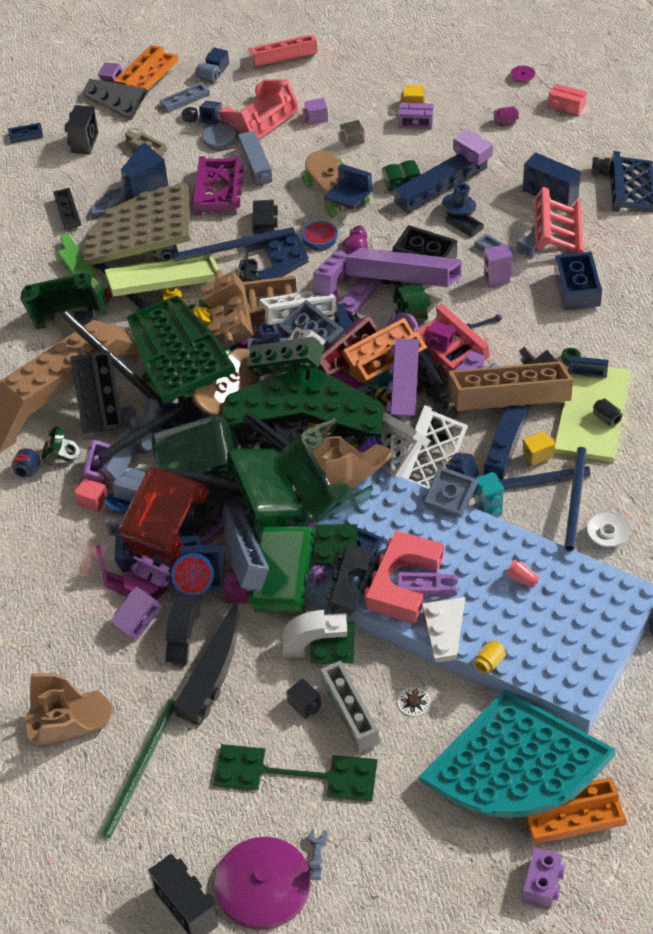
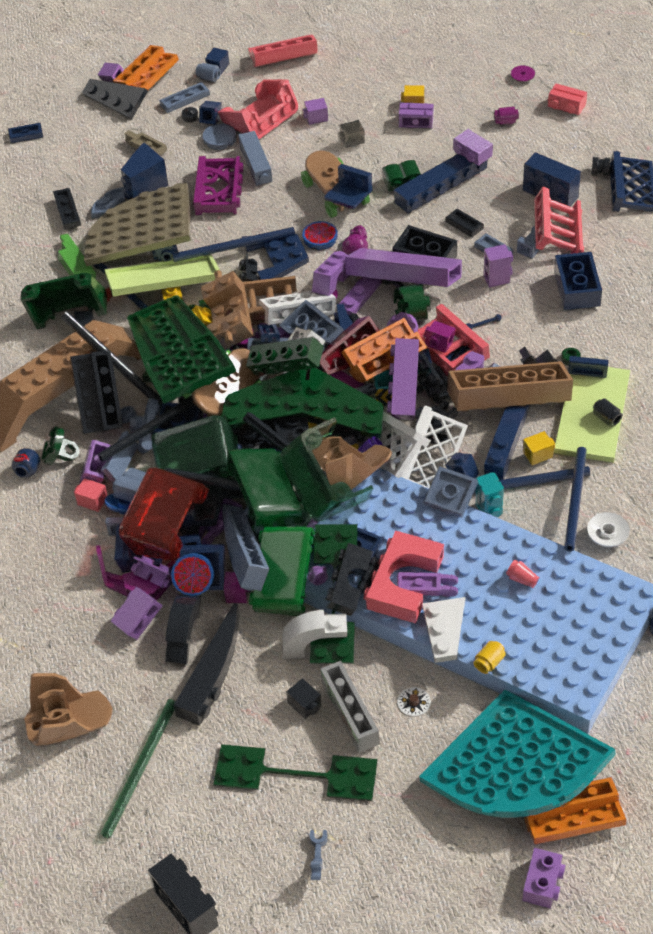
(82, 129): black brick -> none
(262, 883): magenta dish -> none
(264, 216): black brick -> none
(459, 201): dark blue piece -> none

